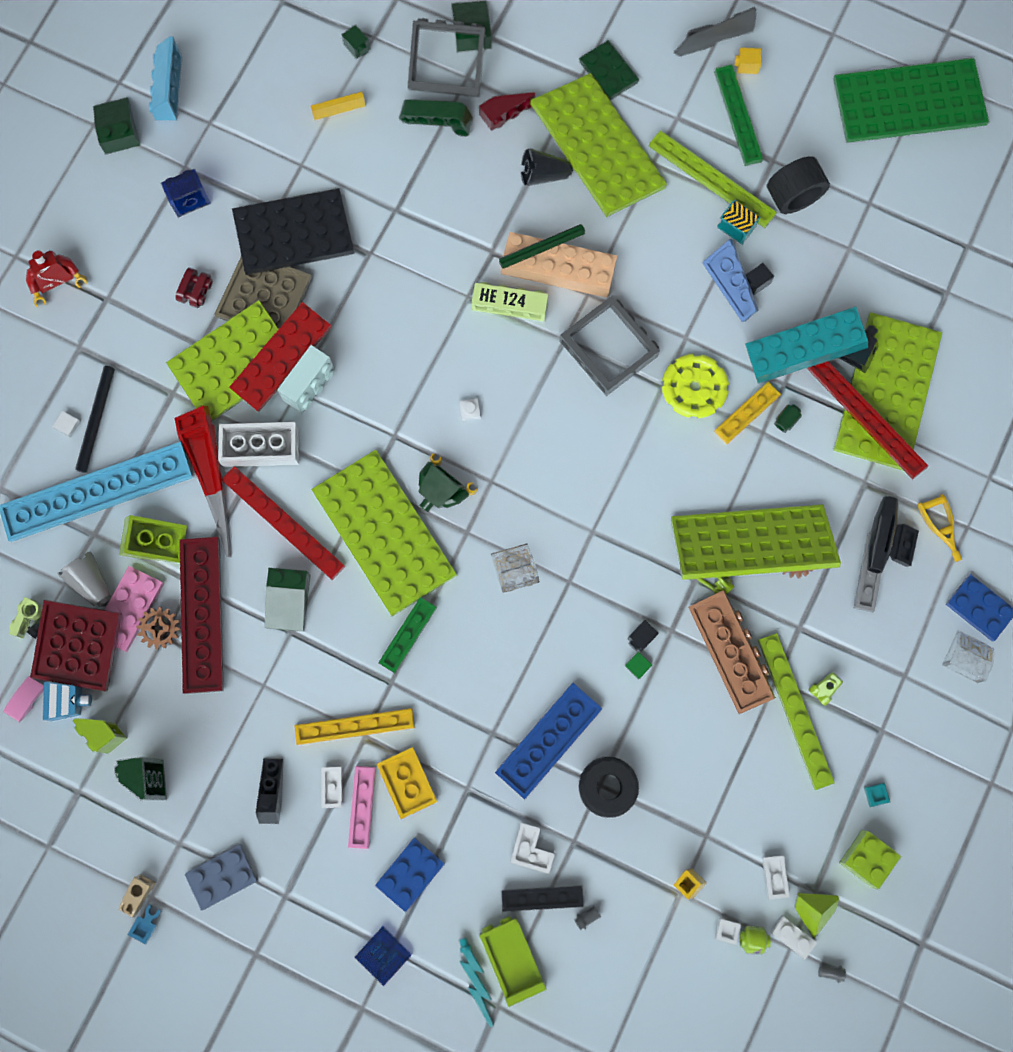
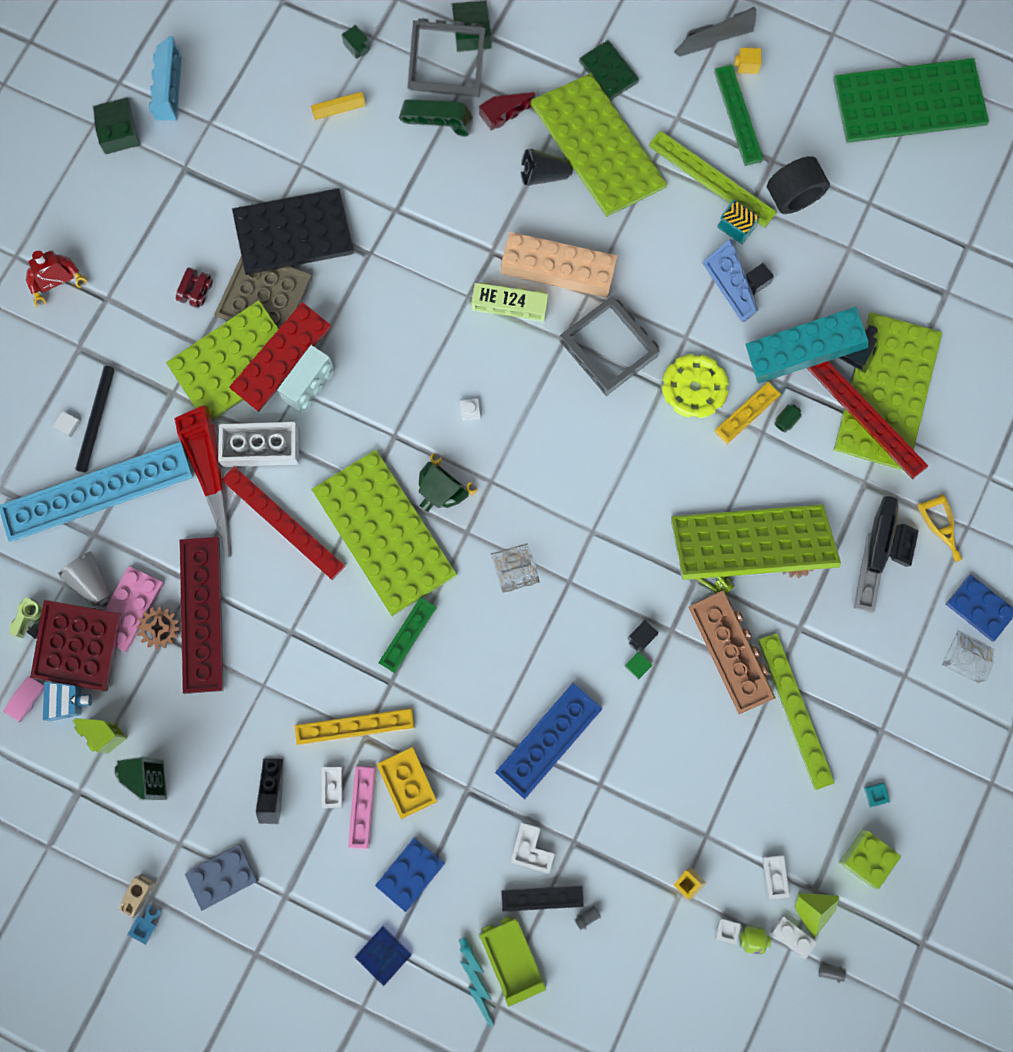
(151, 539): lime slope -> none
(185, 192): clear blue brick -> none
(286, 599): slope -> none
(541, 246): dark green axle -> none
(628, 787): black tyre -> none
(823, 691): lime plate -> none

